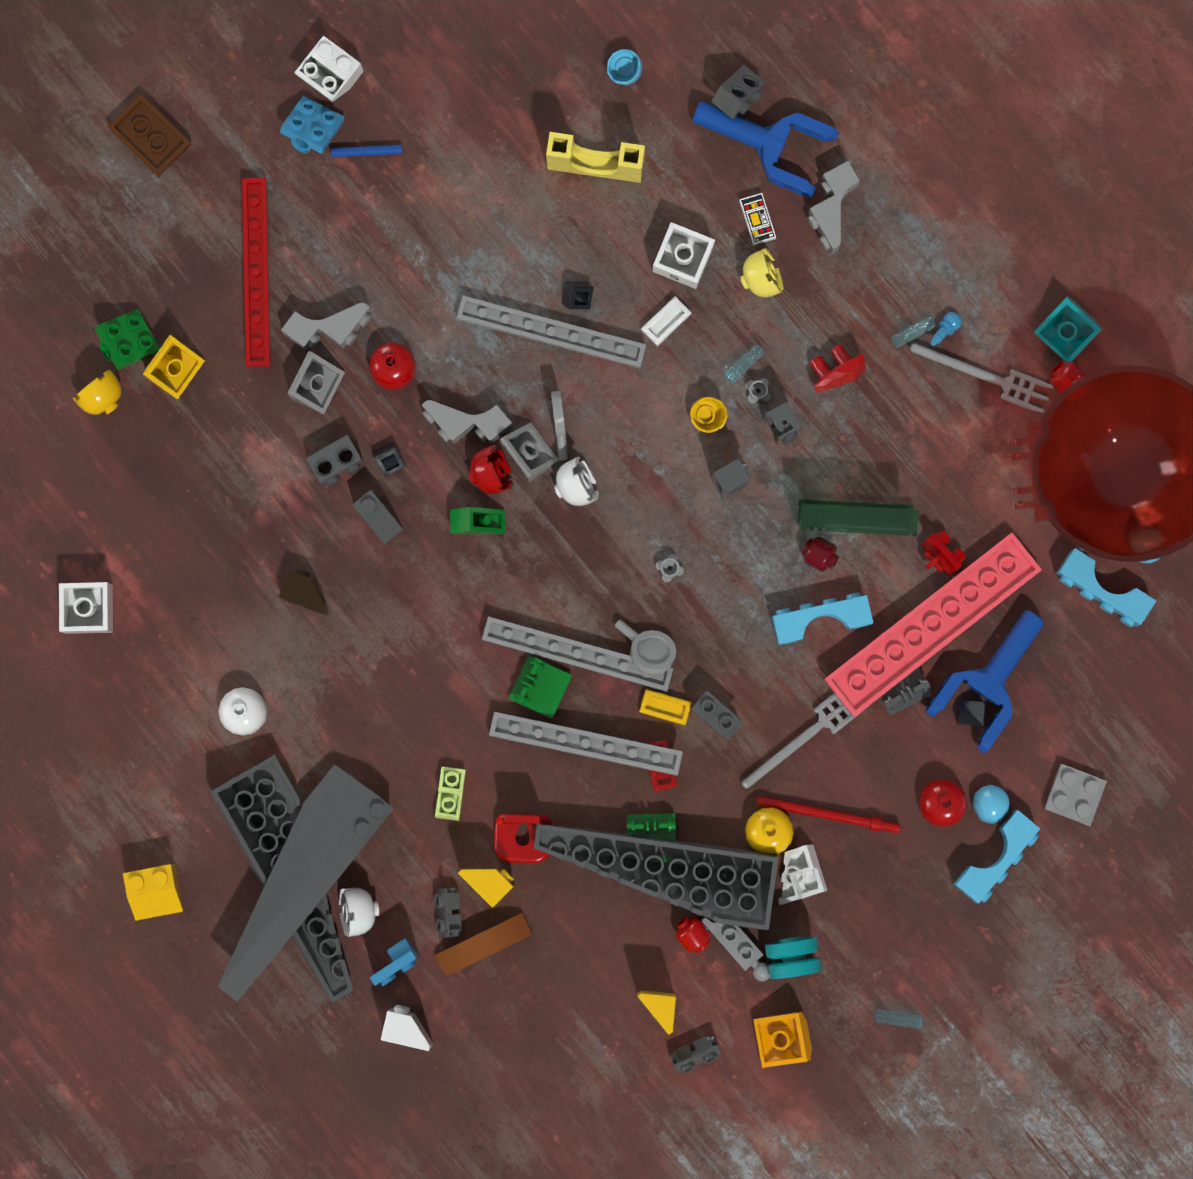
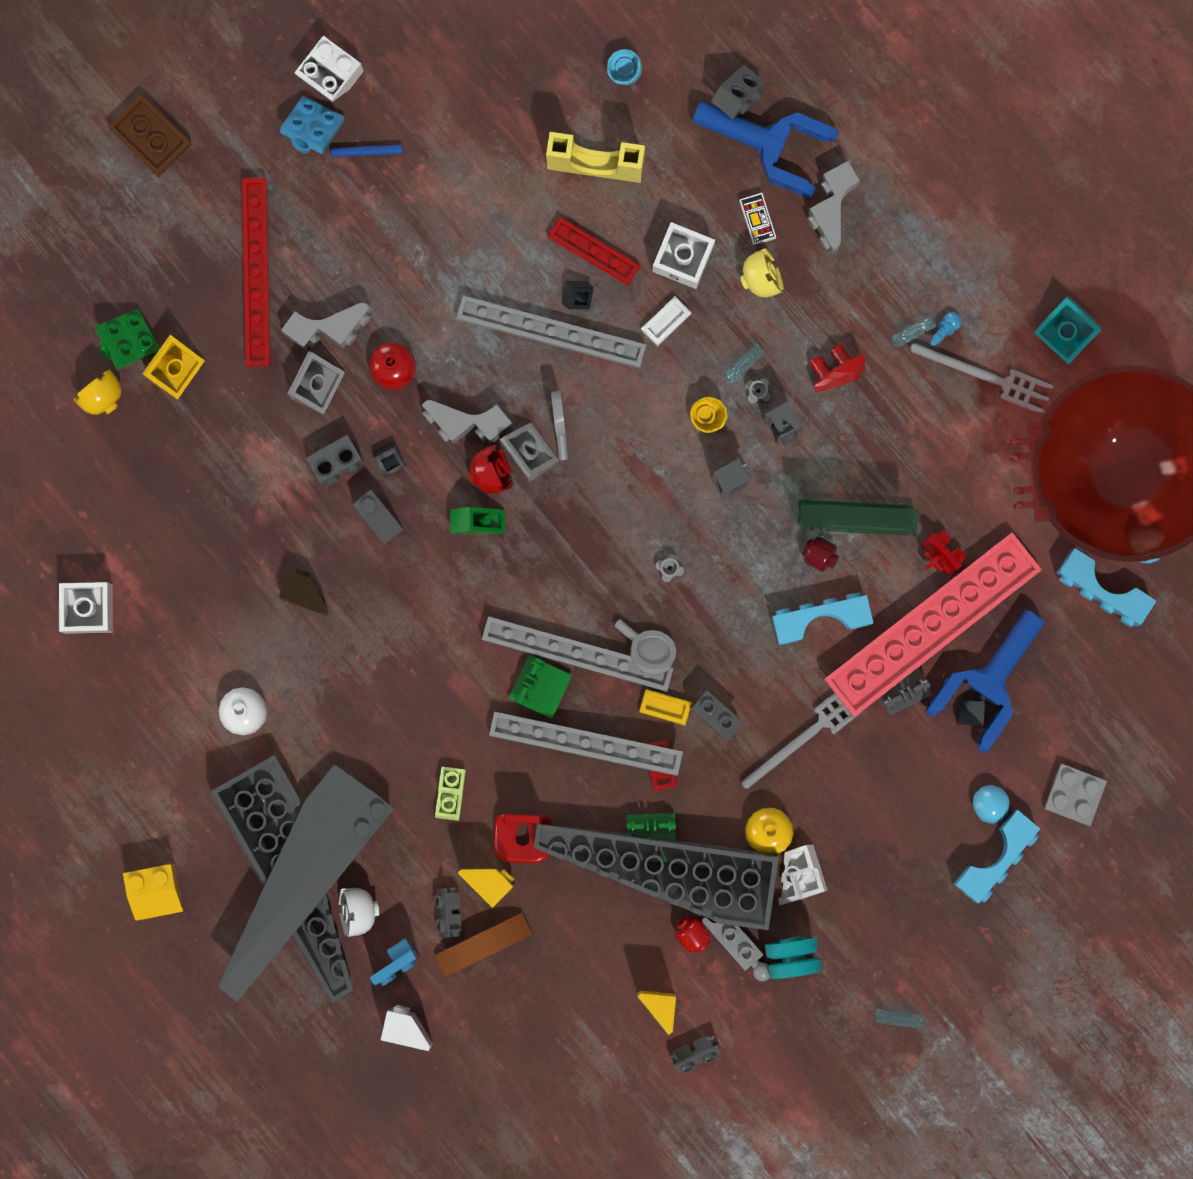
(575, 483): white cylinder -> none
(594, 251): none -> red tile
(783, 1039): light orange slope -> none
(874, 823): red bar -> none
(942, 803): red cylinder -> none
(1065, 375): red head -> none

